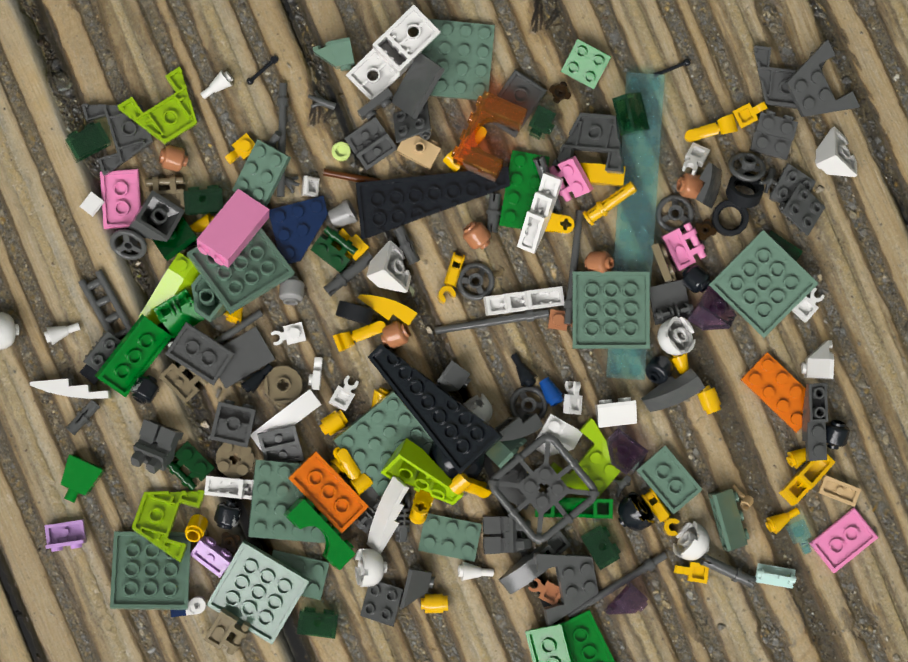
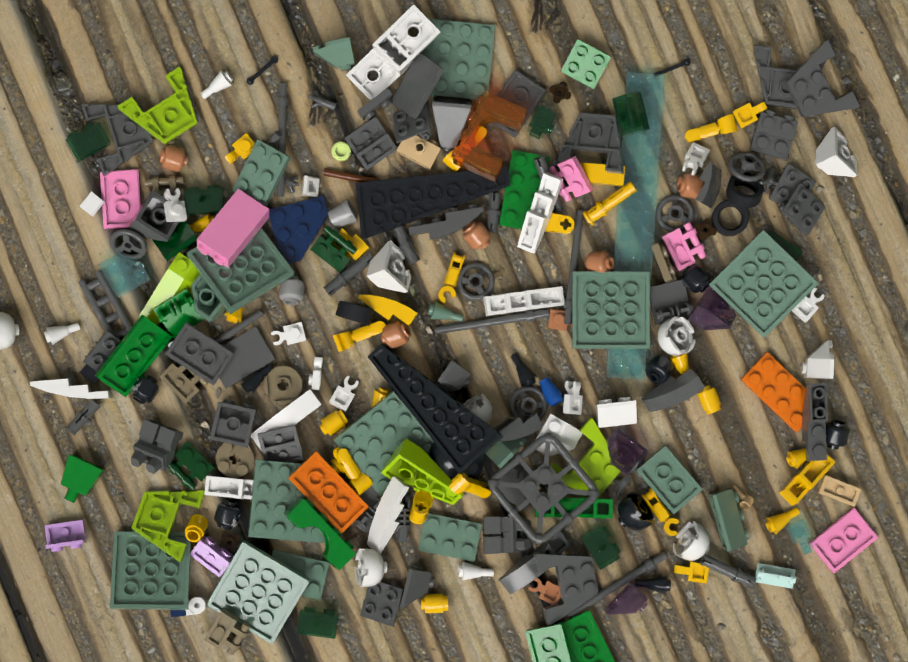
(123, 274): none -> clear light blue plate
(174, 209): none -> white plate
(438, 311): none -> sand green cone
(450, 120): none -> slope
(455, 221): none -> dark grey slope
(657, 584): none -> black cone

